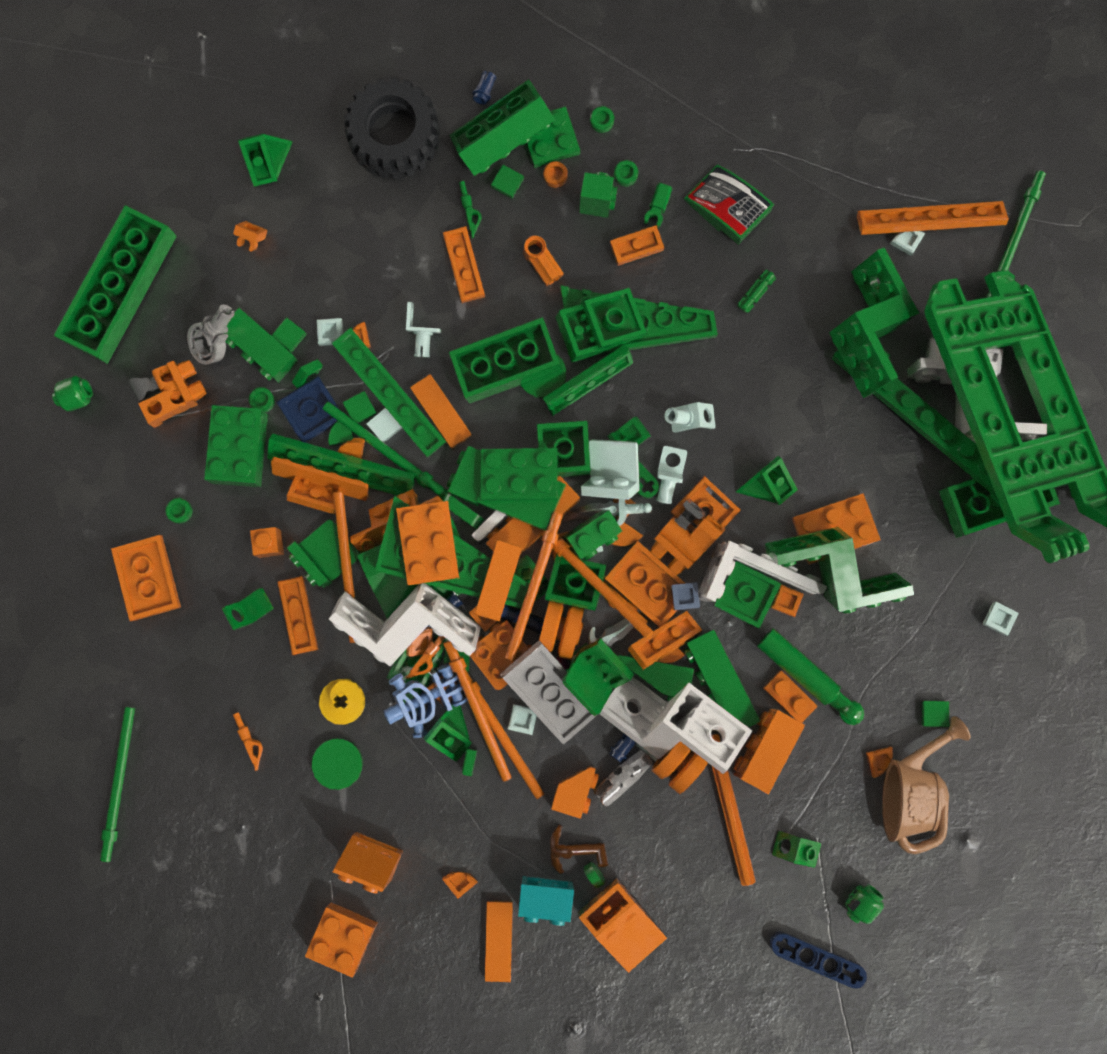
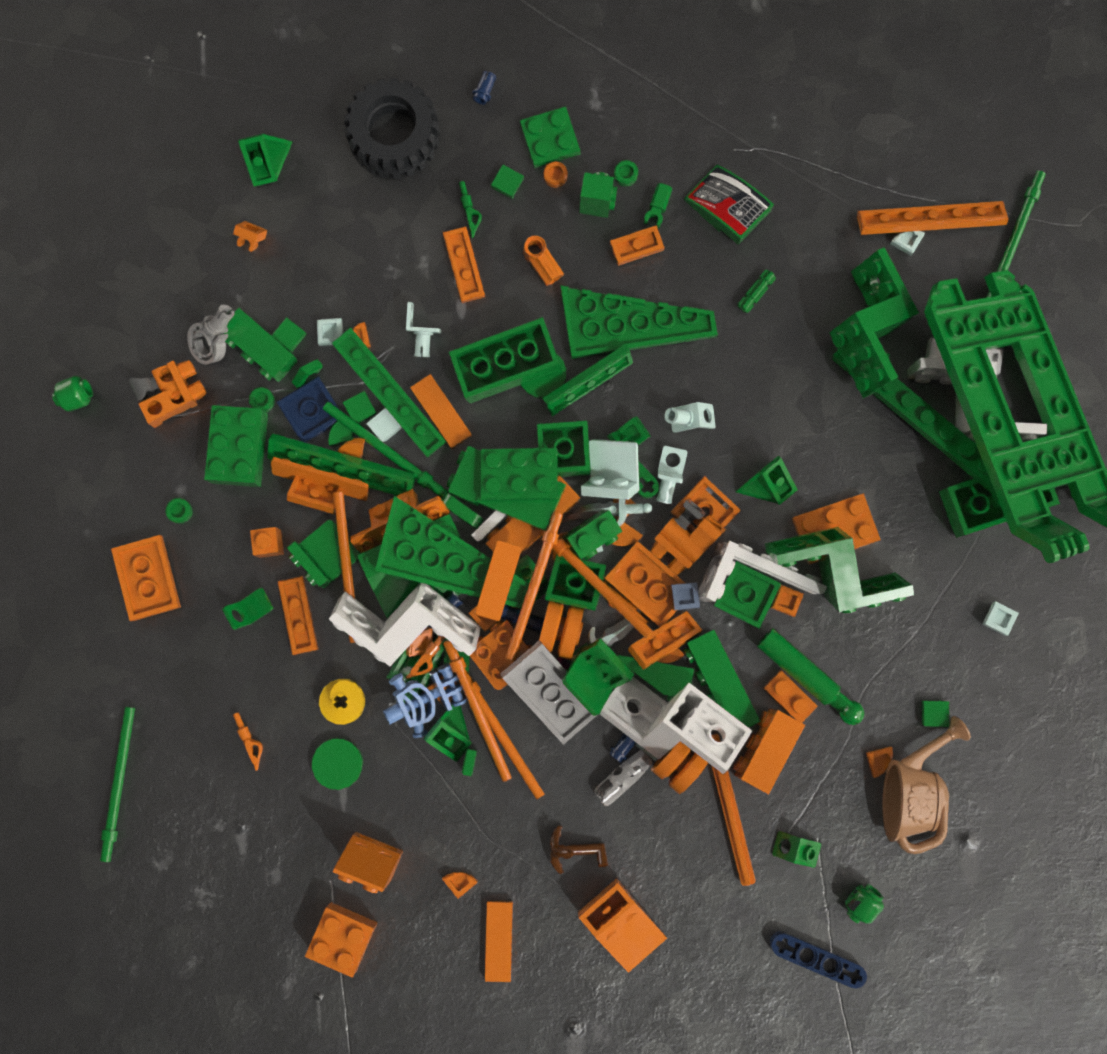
(115, 284): green brick -> none
(427, 543): orange plate -> none
(502, 128): green slope -> none
(522, 719): light aqua tile -> none
(546, 900): teal brick -> none
(573, 792): orange slope -> none
(594, 875): green tile -> none
(600, 324): green slope -> none
(602, 119): green tile -> none

